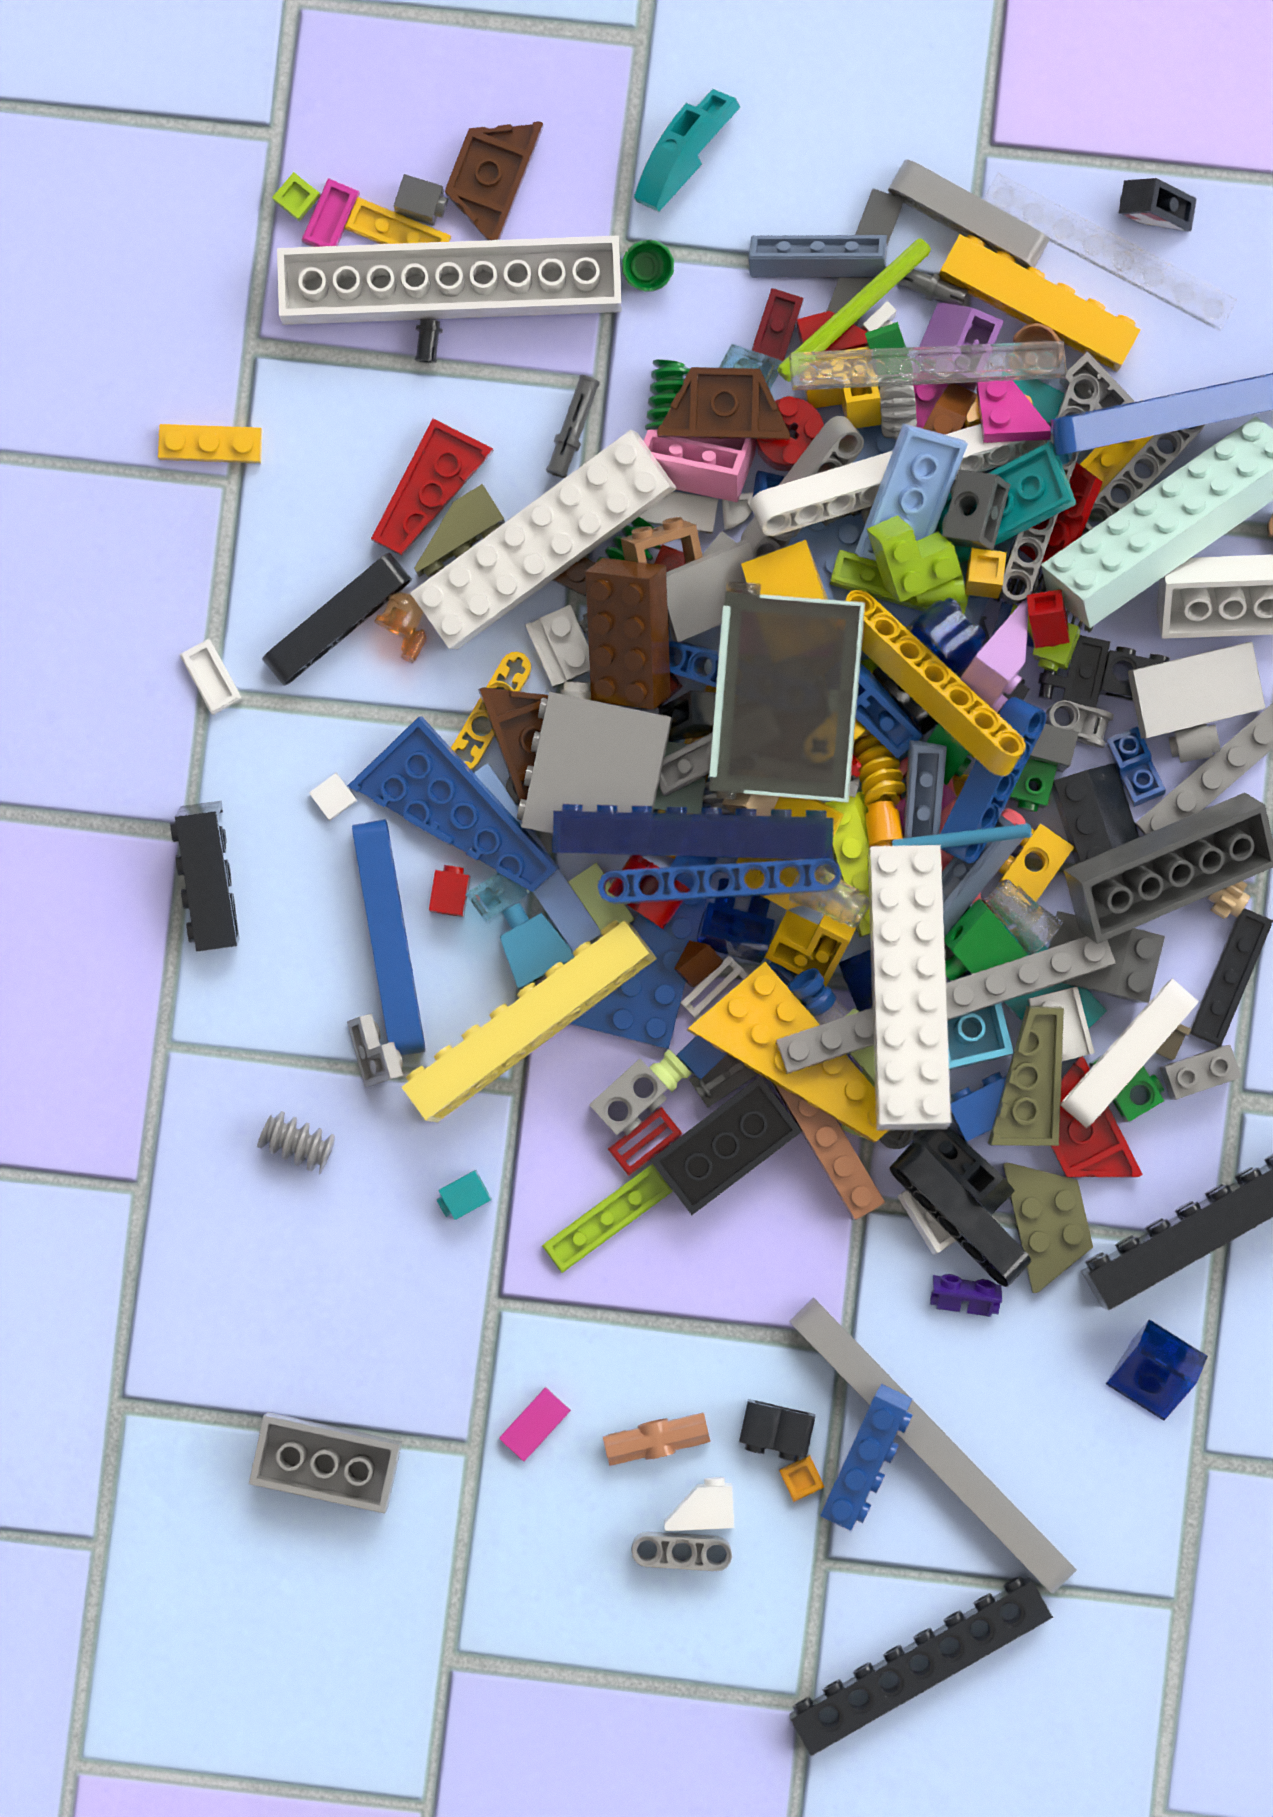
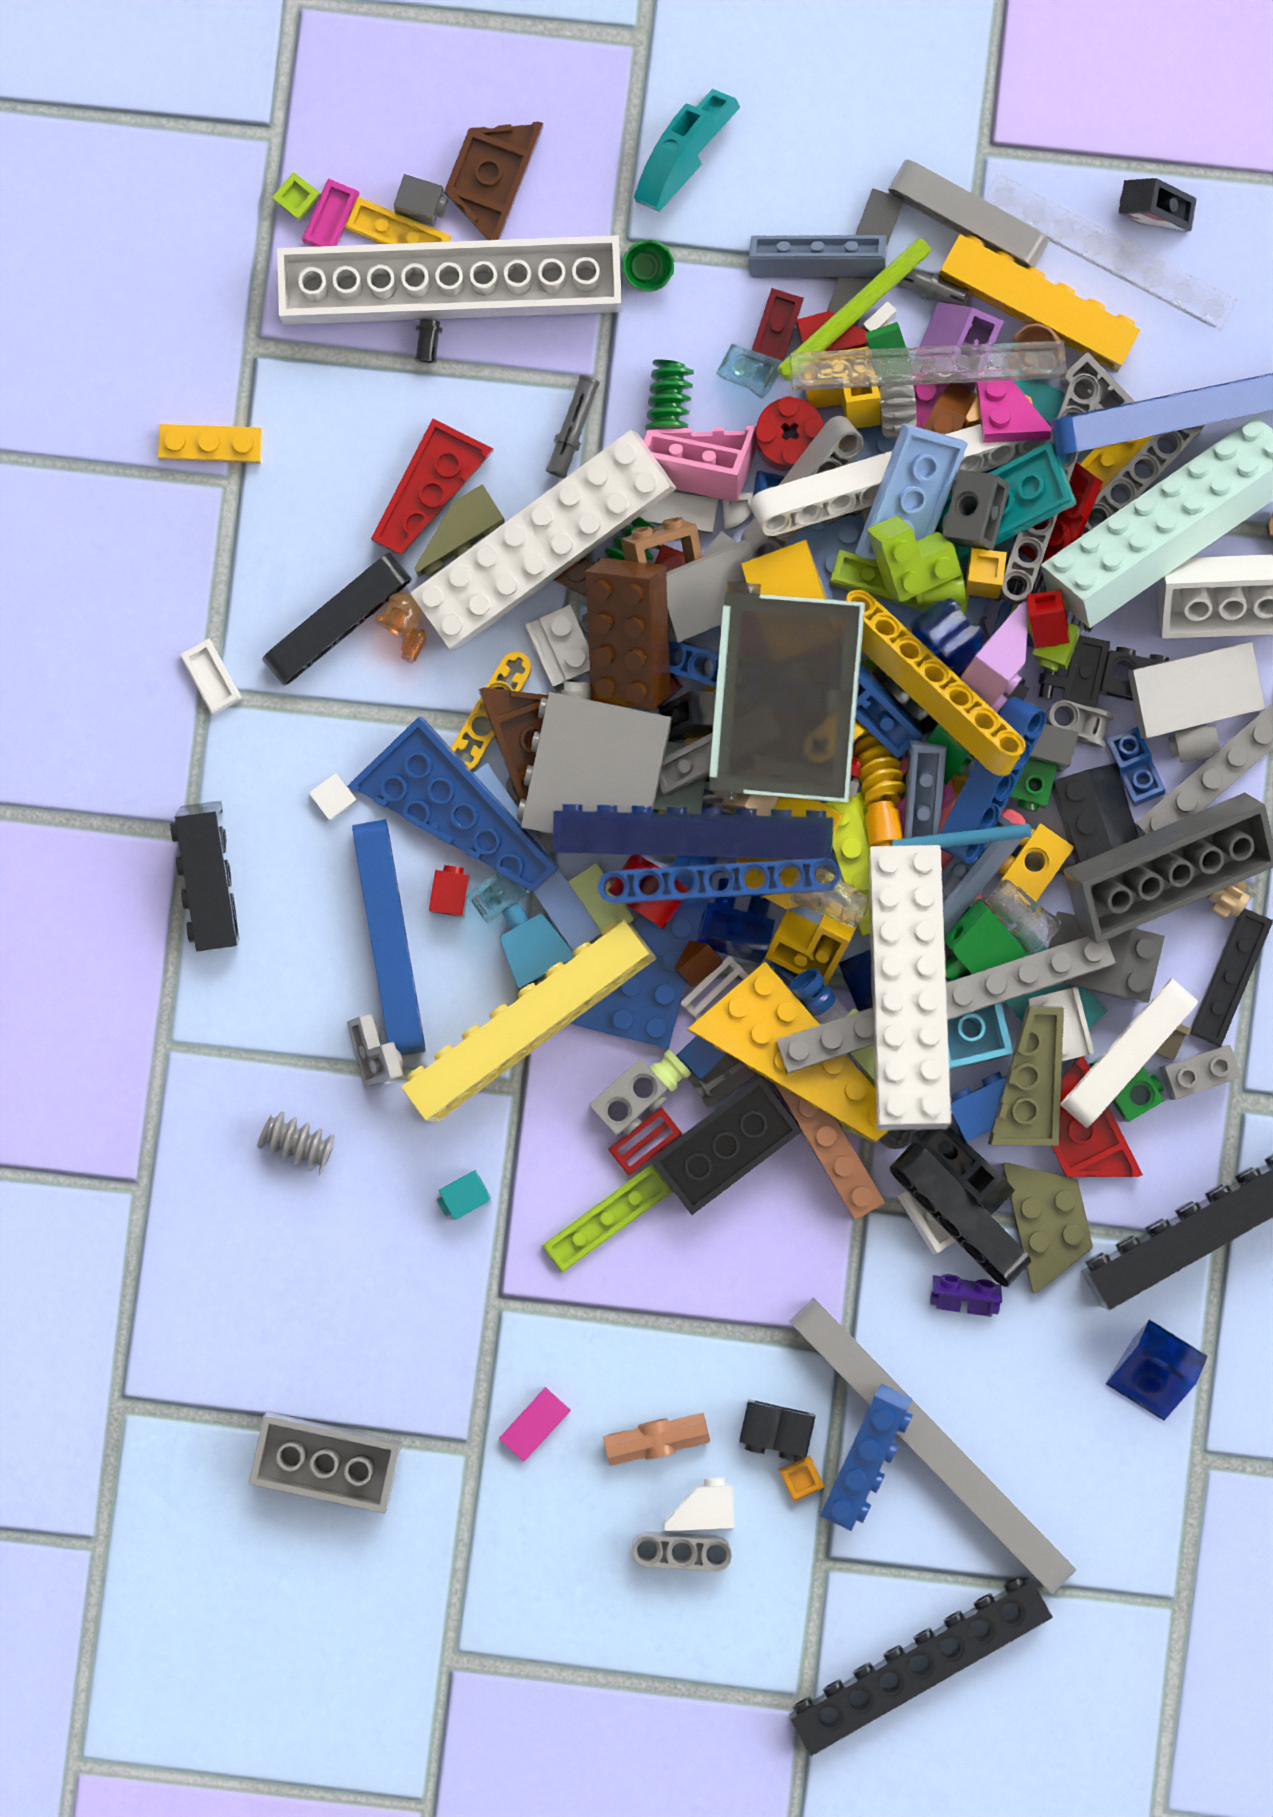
(724, 405): reddish brown wing -> none

